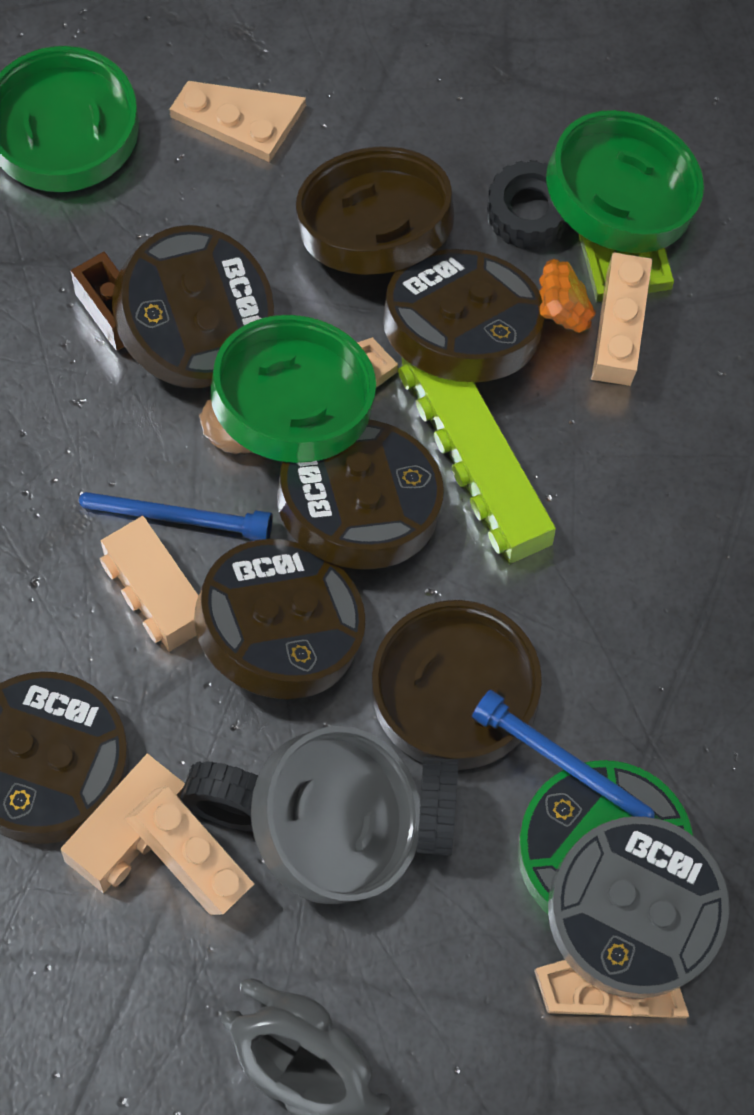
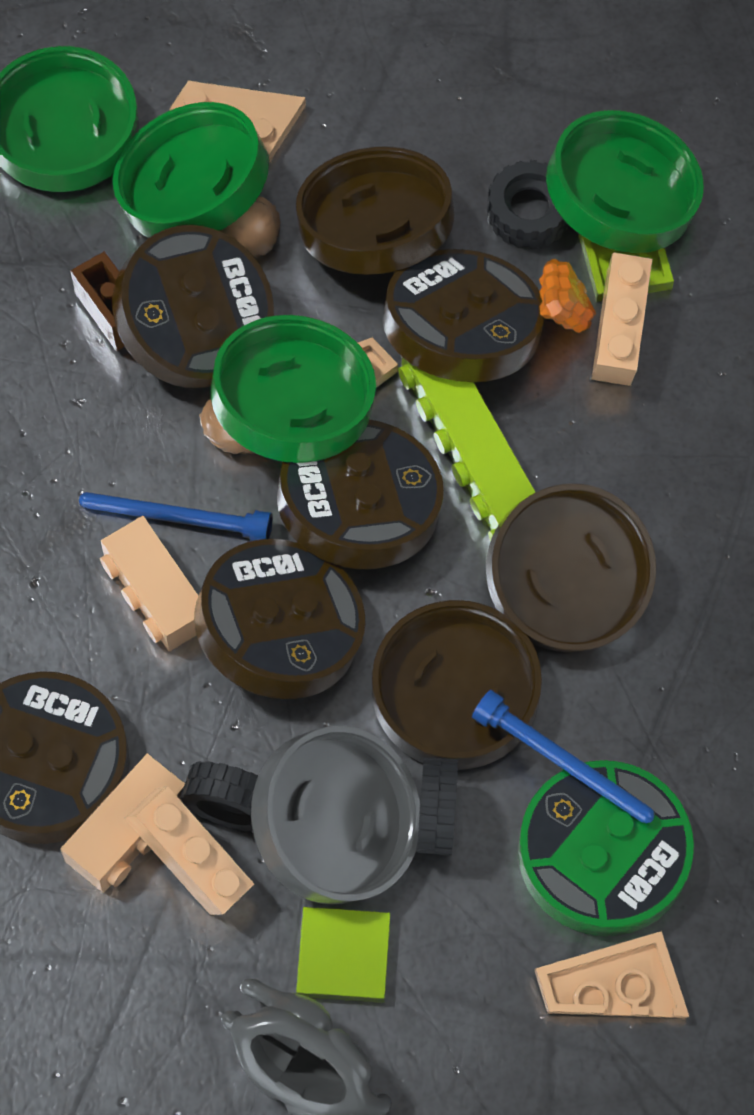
(191, 169): none -> green piece
(256, 228): none -> medium nougat hair
(343, 954): none -> lime tile
(571, 567): none -> dark brown piece
(638, 907): piece -> none

